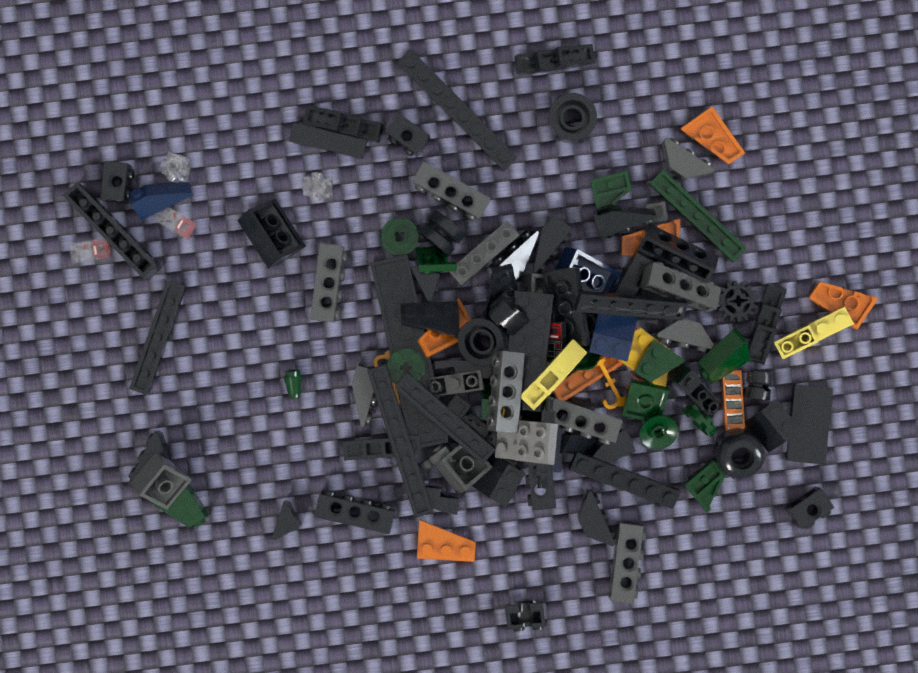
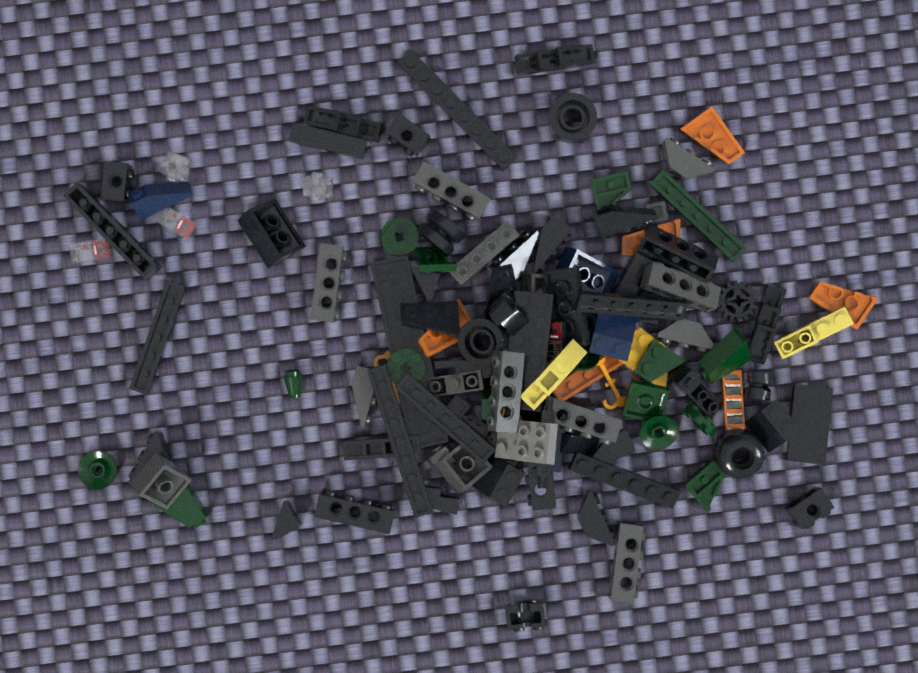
(88, 470): none -> dark green dish
(443, 545): orange wing -> none

